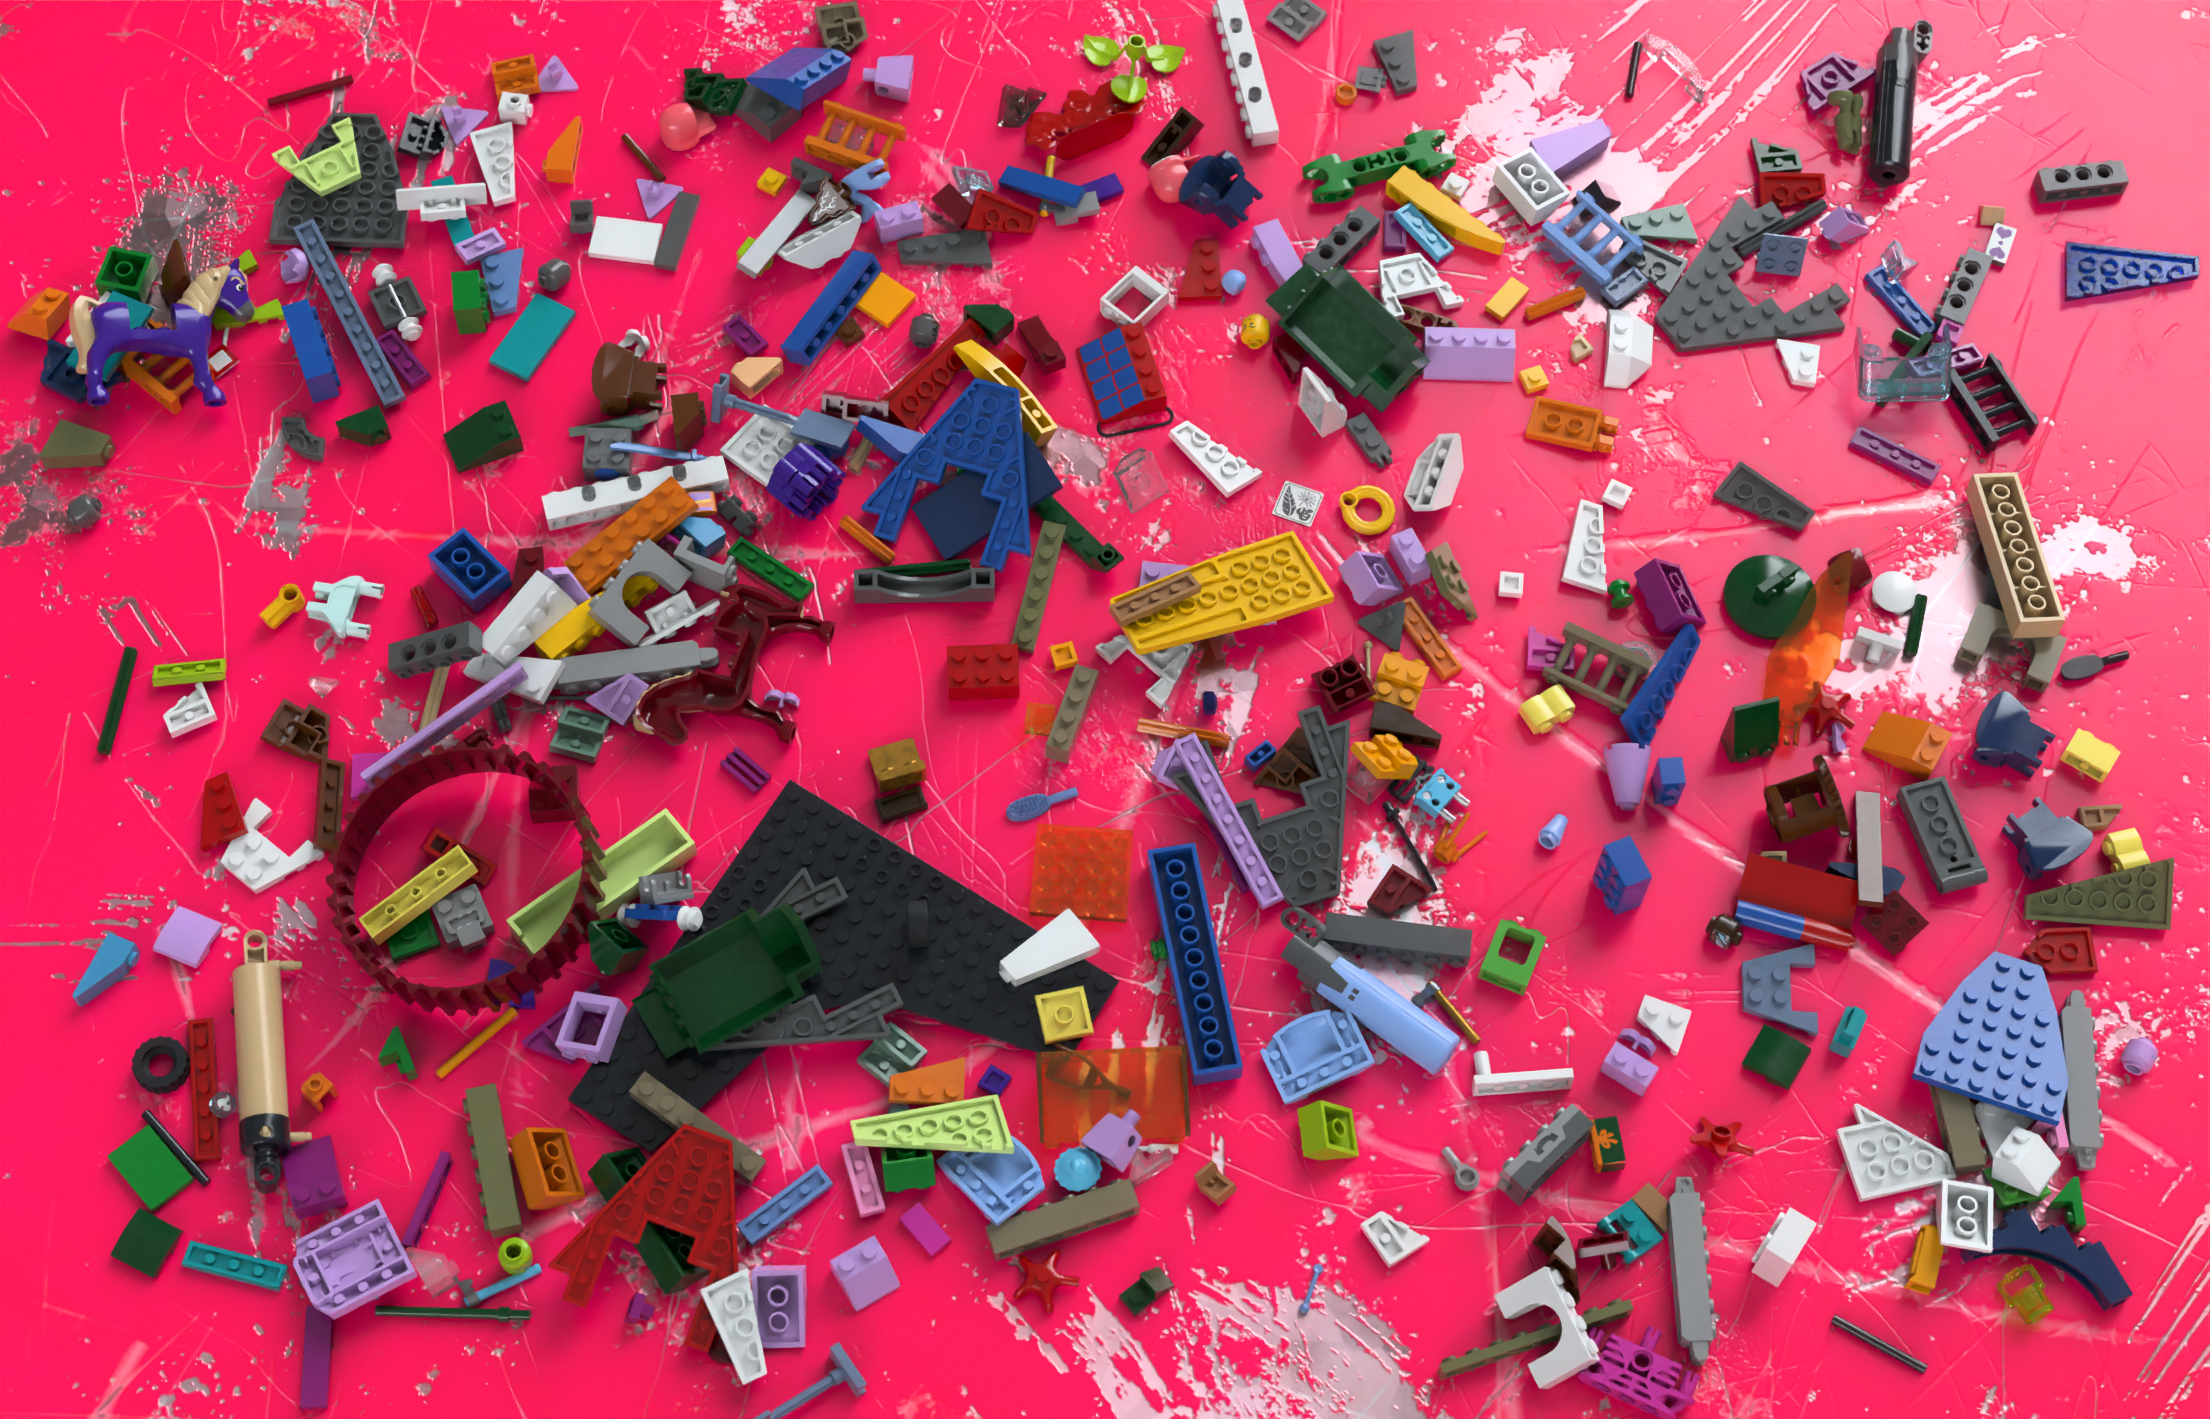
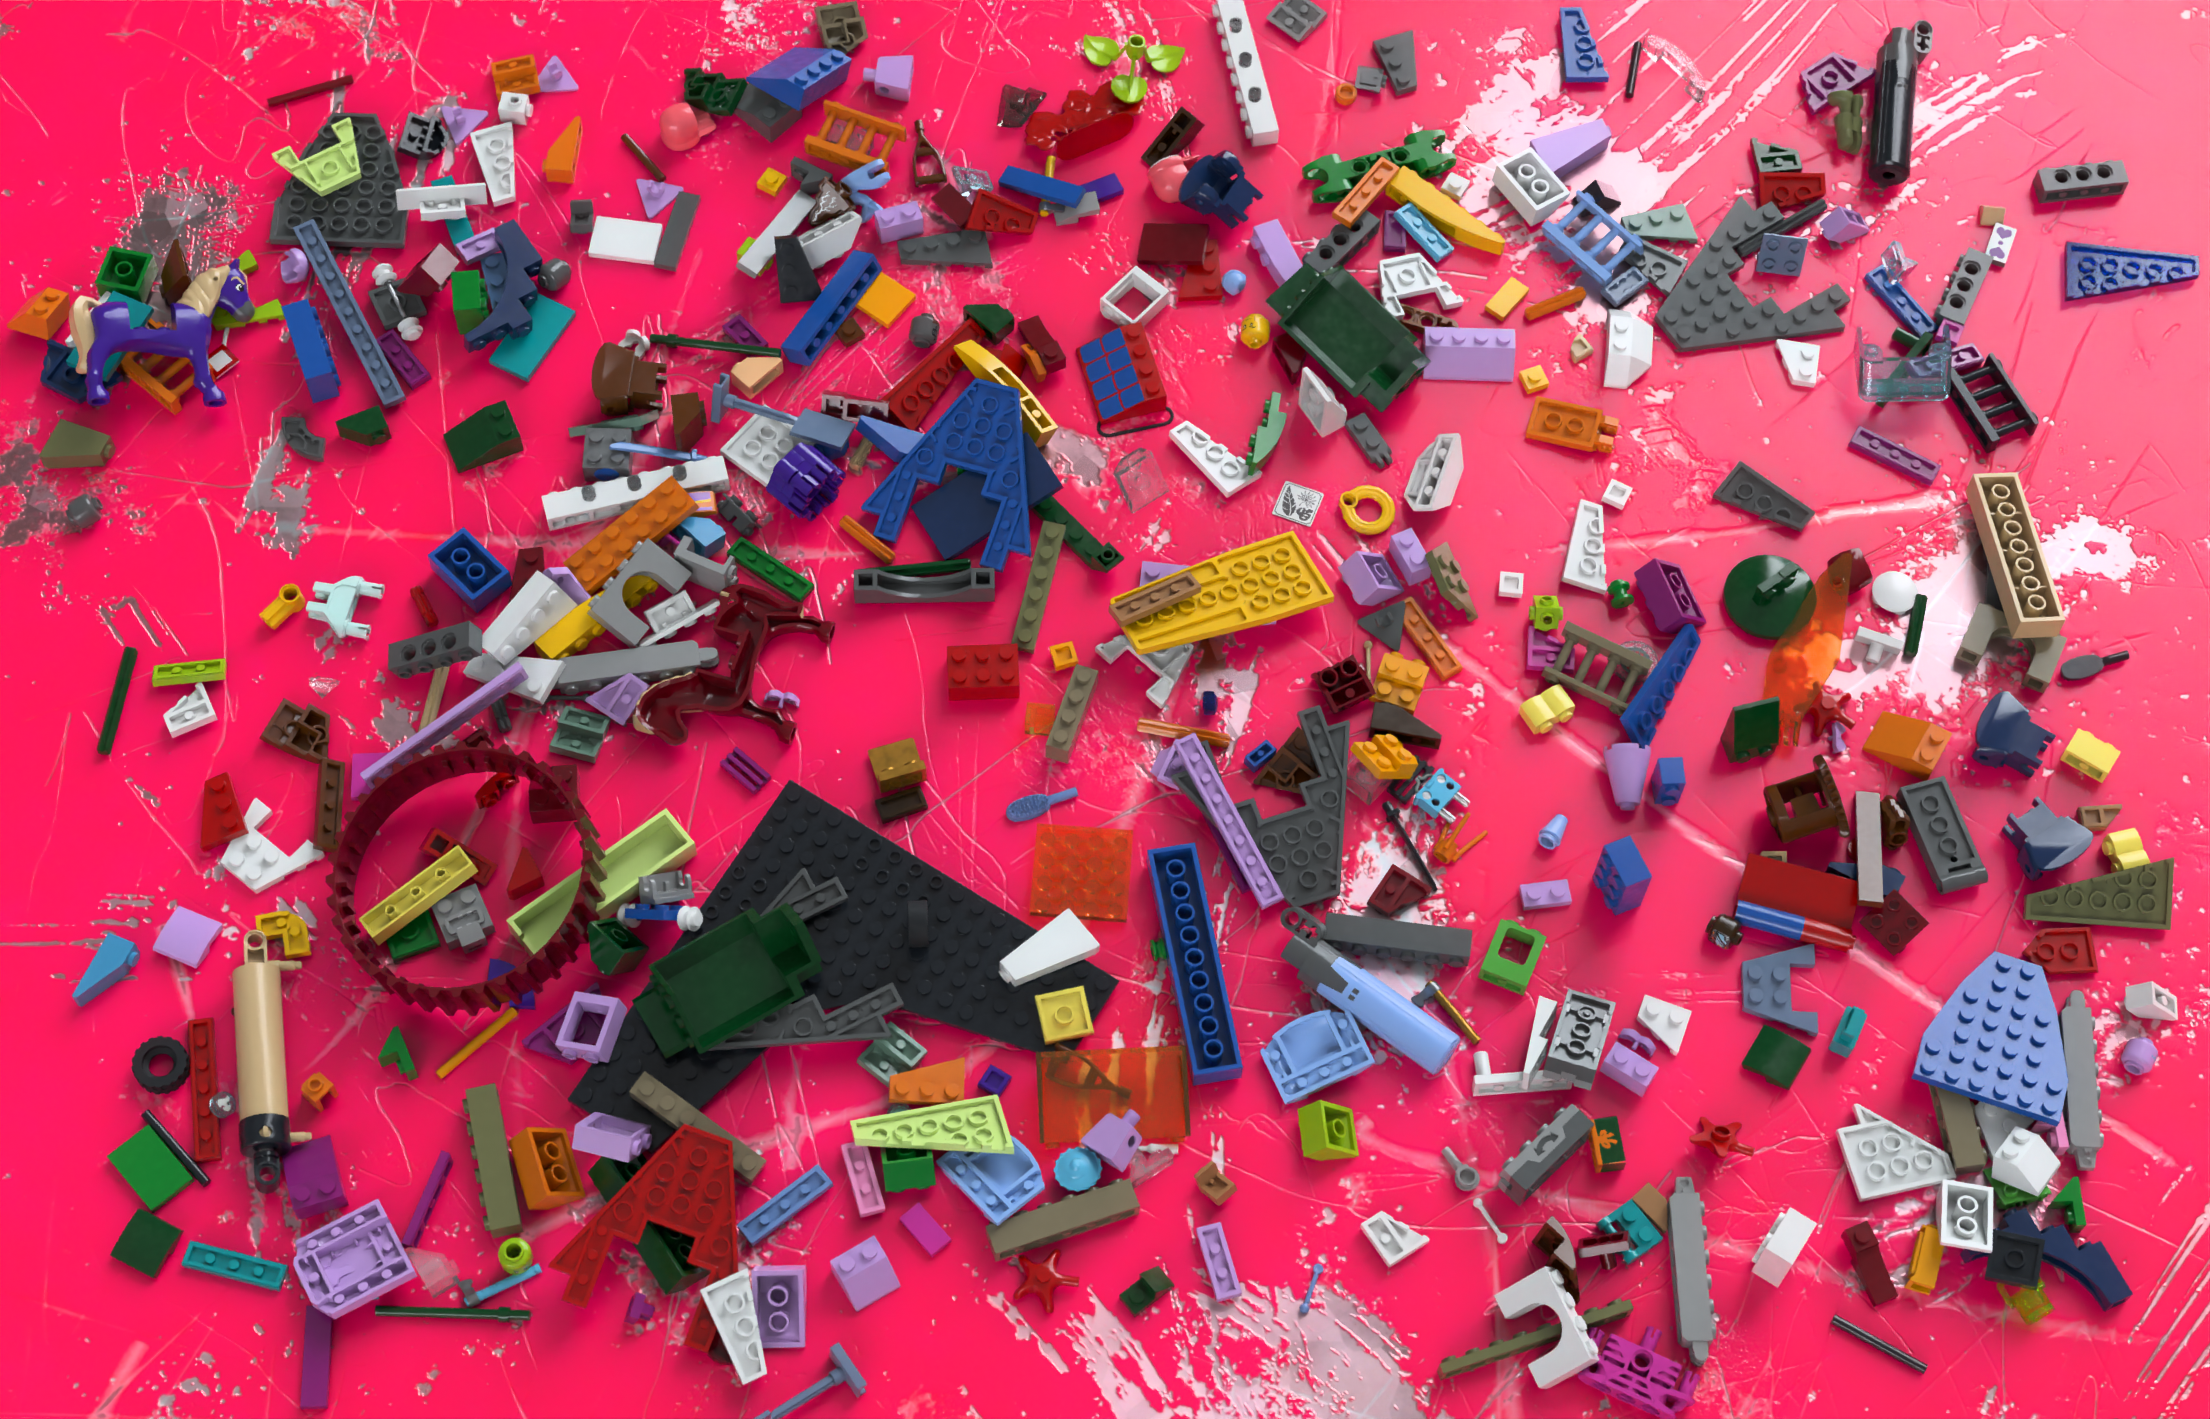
(288, 926): none -> yellow plate
(430, 273): none -> dark red slope
(489, 793): none -> red slope
(520, 292): none -> dark blue arch
(525, 876): none -> red slope
(611, 1137): none -> lavender window
(674, 341): none -> dark green bar
(795, 274): none -> black wing
(926, 151): none -> reddish brown piece
(1034, 362): none -> orange tile
(1173, 244): none -> dark red tile
(1218, 1262): none -> lavender plate
(1266, 435): none -> slope
(1365, 192): none -> orange plate
(1501, 1237): none -> white hinge
(1538, 1044): none -> white slope
(1545, 612): none -> lime brick
(1545, 894): none -> lavender plate
(1579, 49): none -> wing
(1579, 1039): none -> piece
(1869, 1263): none -> dark red slope
(1893, 823): none -> reddish brown rock
(2015, 1260): none -> black plate
(2151, 1001): none -> white slope

